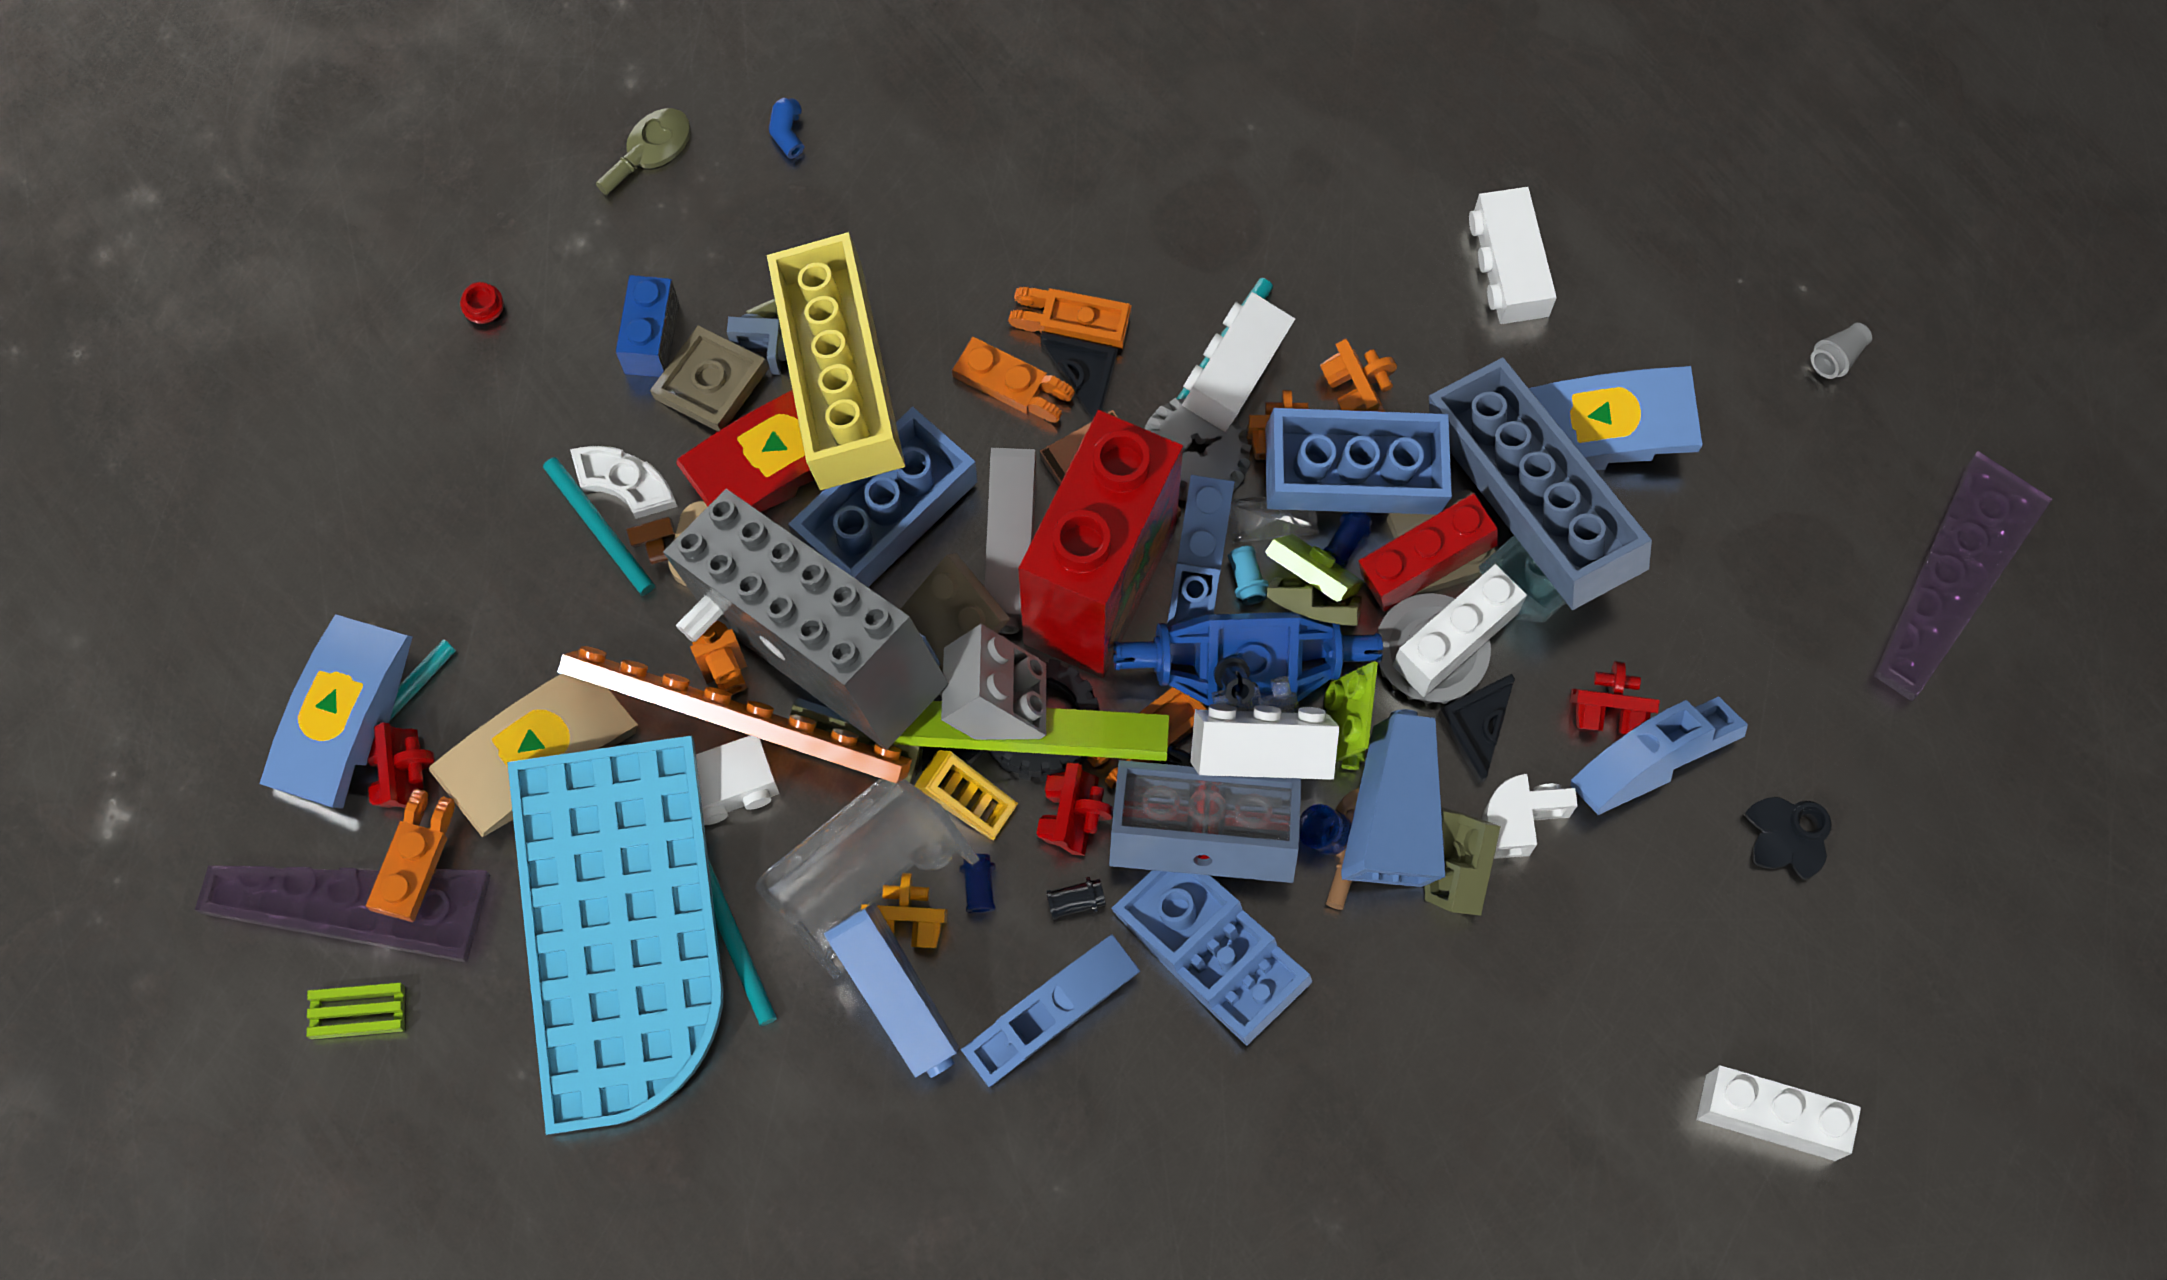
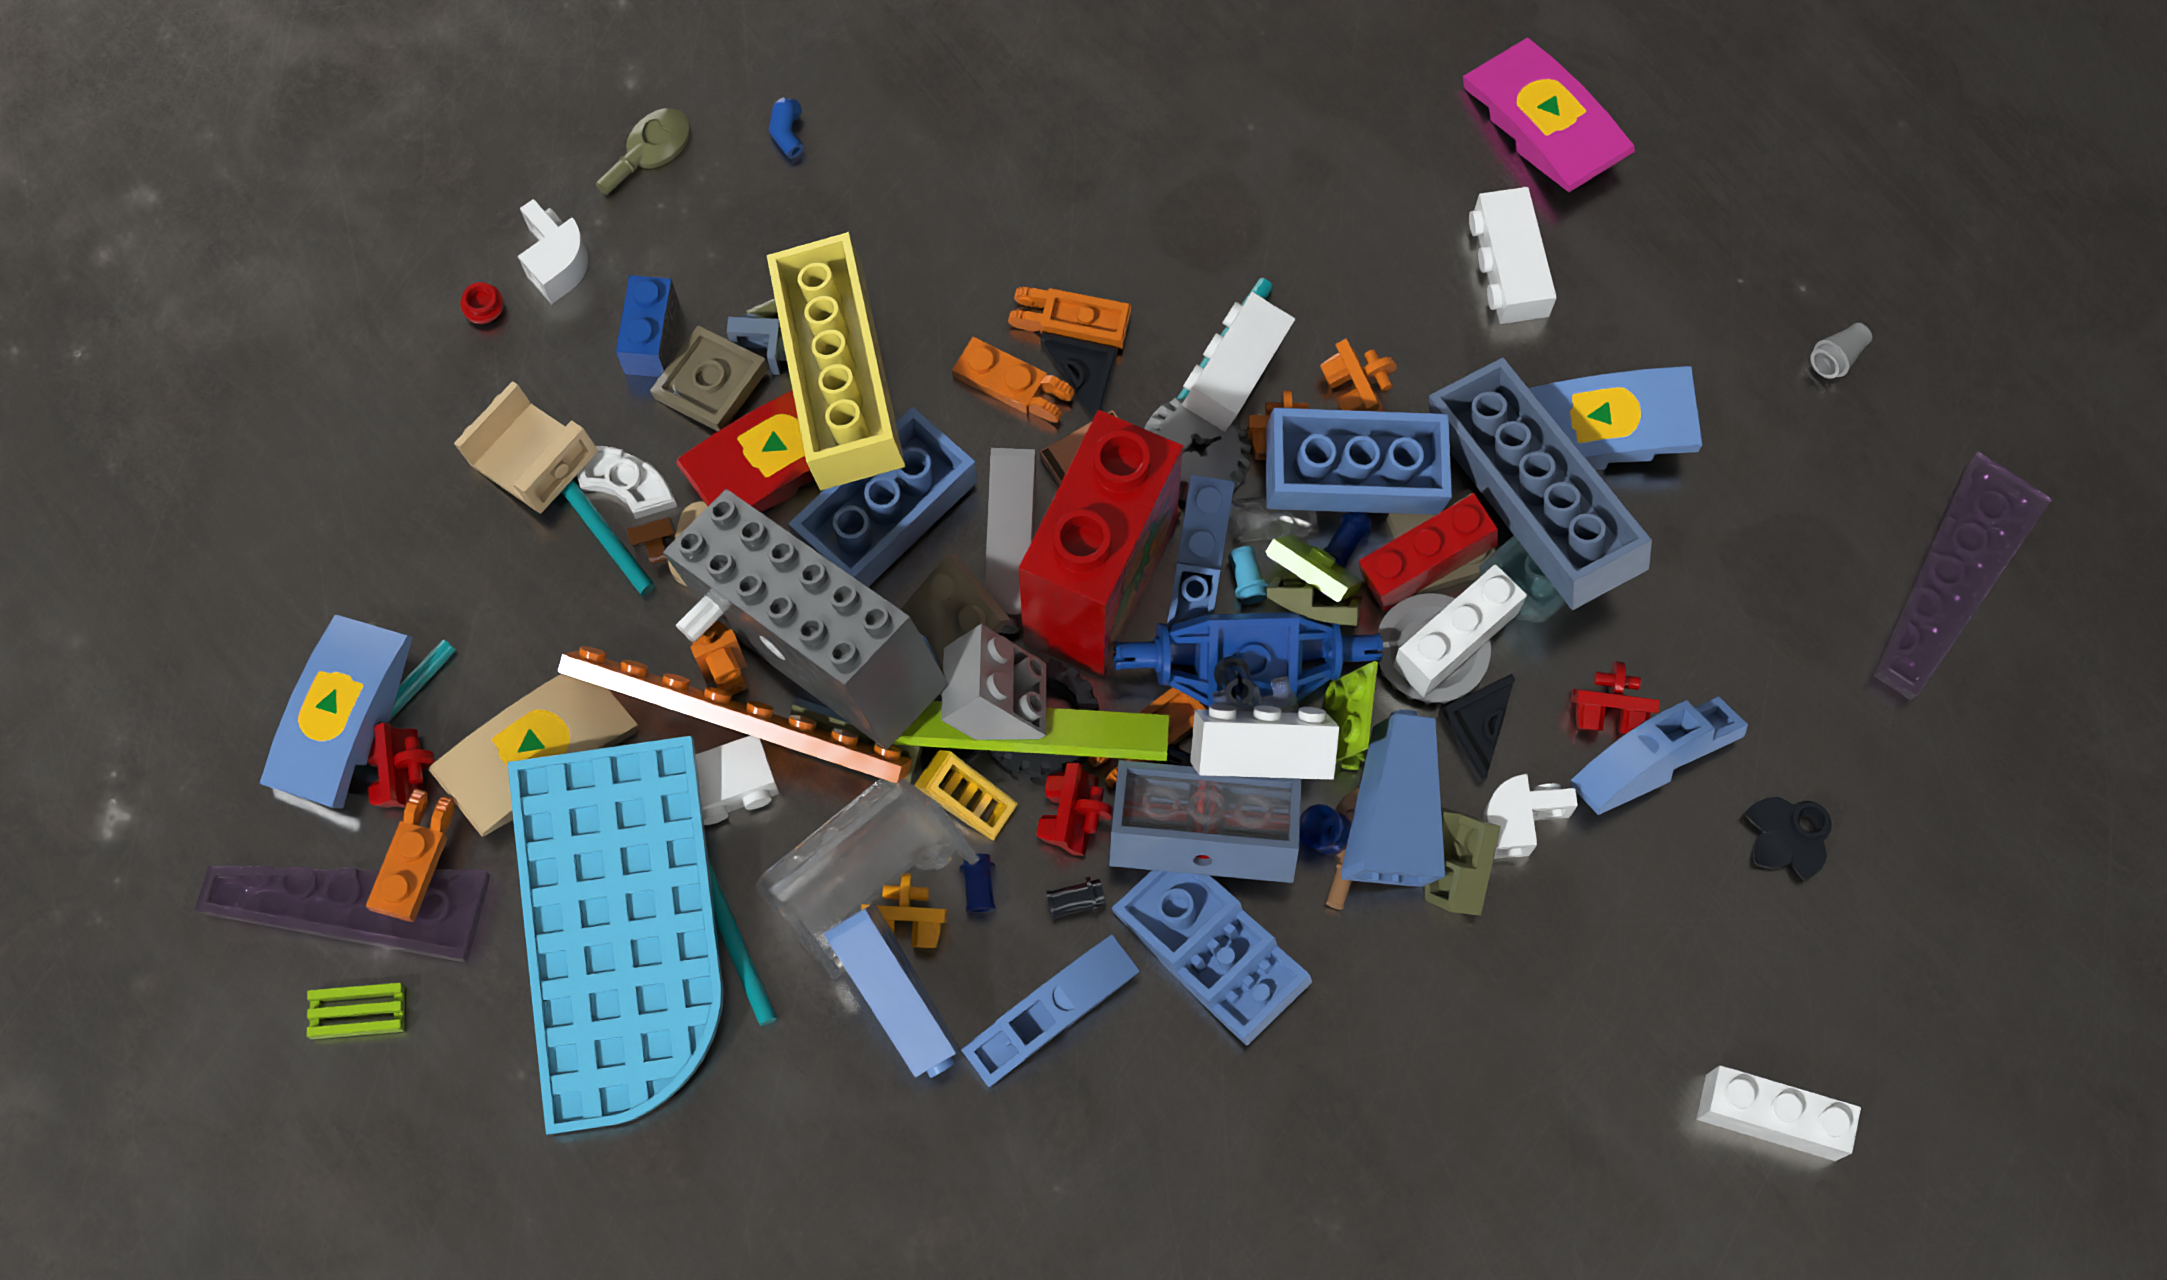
(525, 448): none -> tan panel
(560, 255): none -> white brick
(1548, 115): none -> dark pink slope

